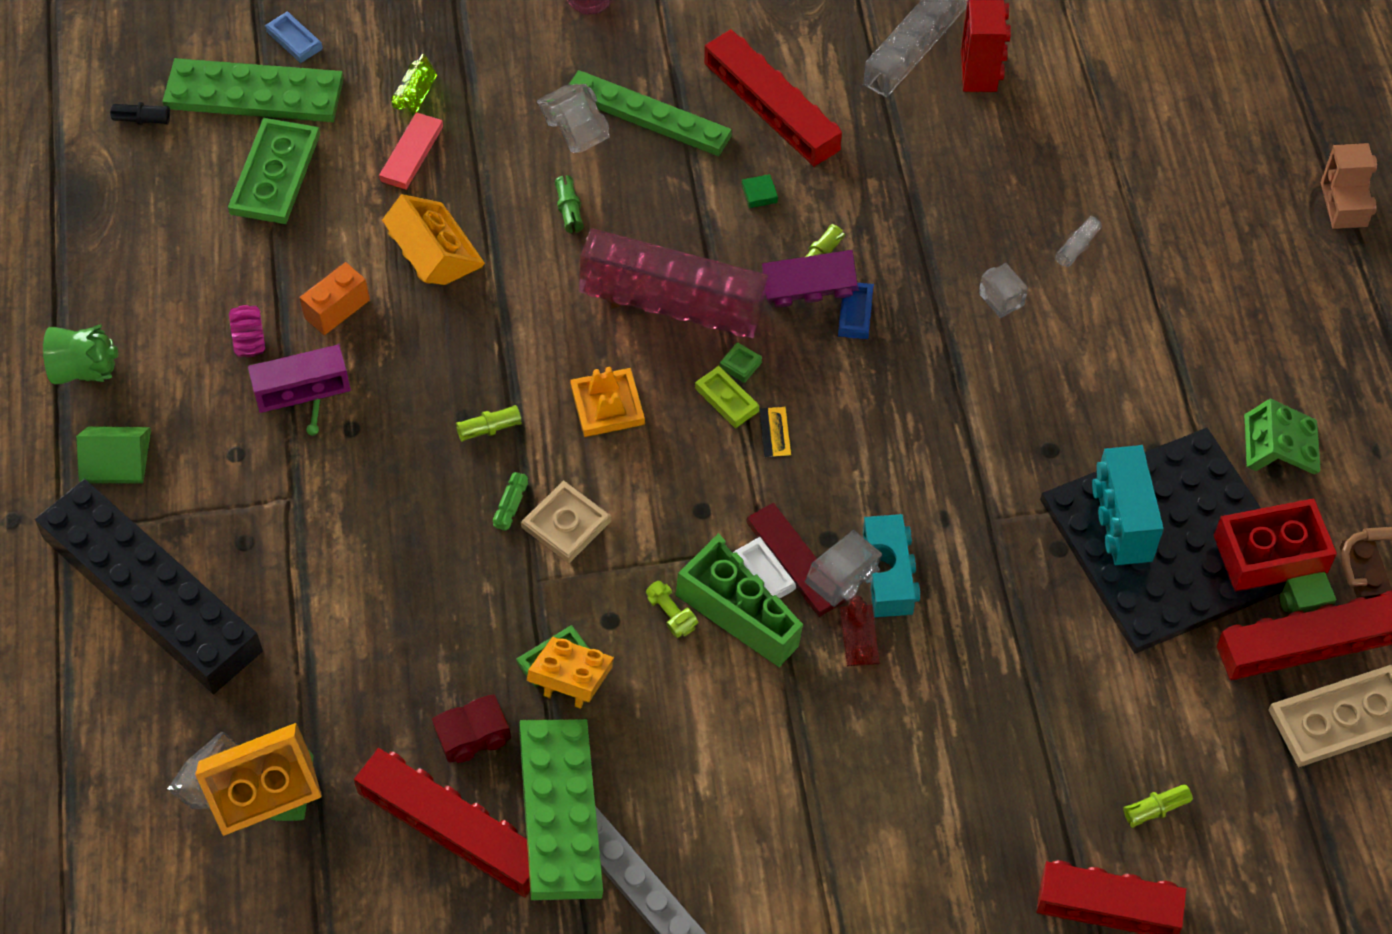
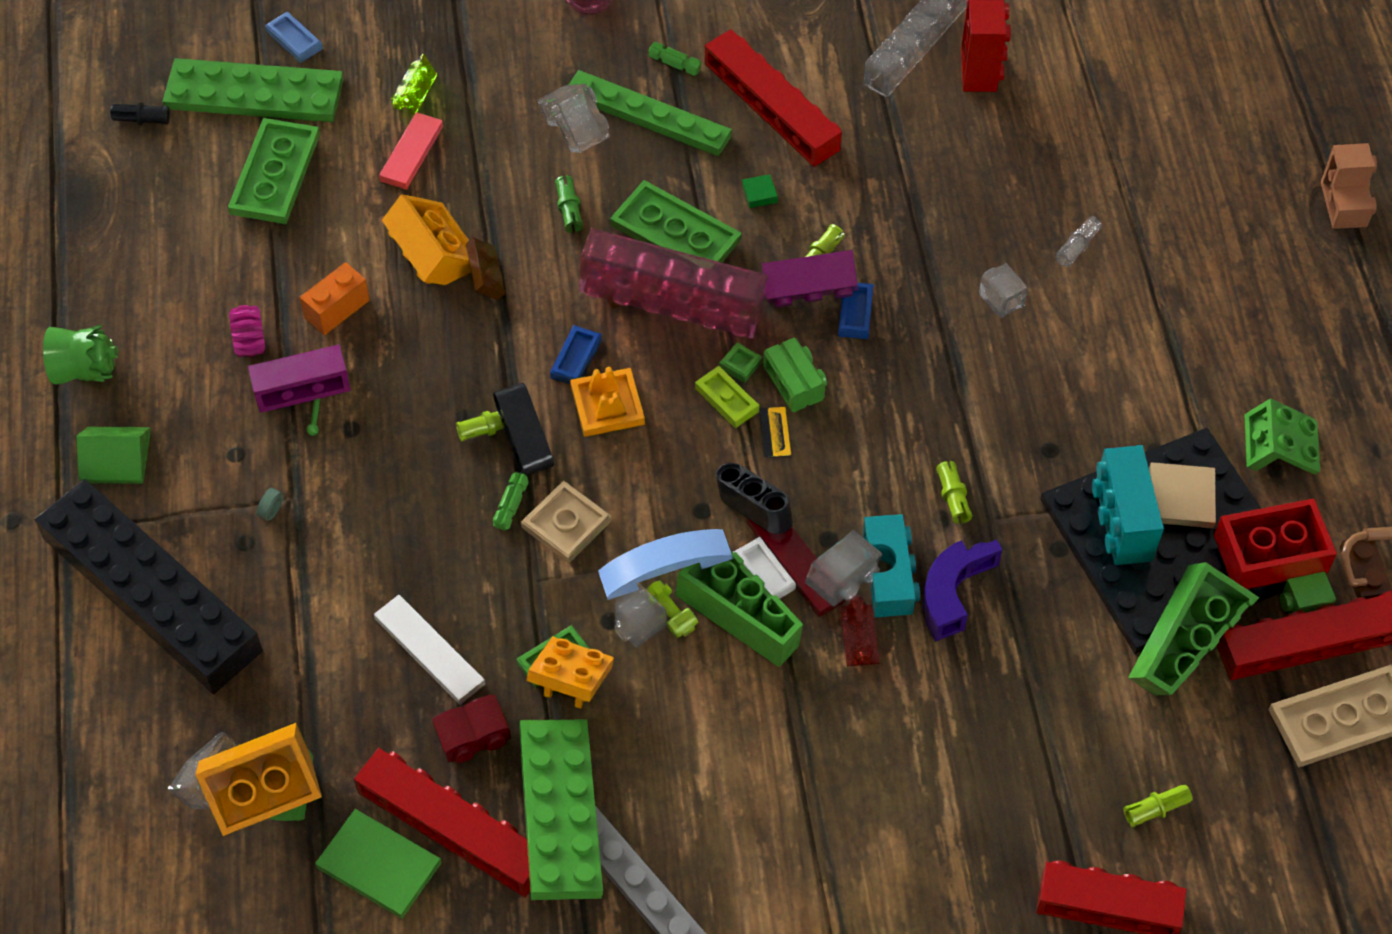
(270, 504): none -> sand green tile
(378, 863): none -> bright green tile
(429, 649): none -> white tile
(485, 268): none -> reddish brown plate
(523, 429): none -> black beam
(575, 354): none -> blue tile
(638, 616): none -> clear slope
(662, 557): none -> light blue slope
(671, 223): none -> bright green plate
(675, 58): none -> bright green axle
(754, 498): none -> black beam
(794, 374): none -> bright green brick
(941, 605): none -> dark purple arch
(954, 492): none -> lime pin
(1184, 494): none -> tan tile
(1189, 627): none -> bright green wedge

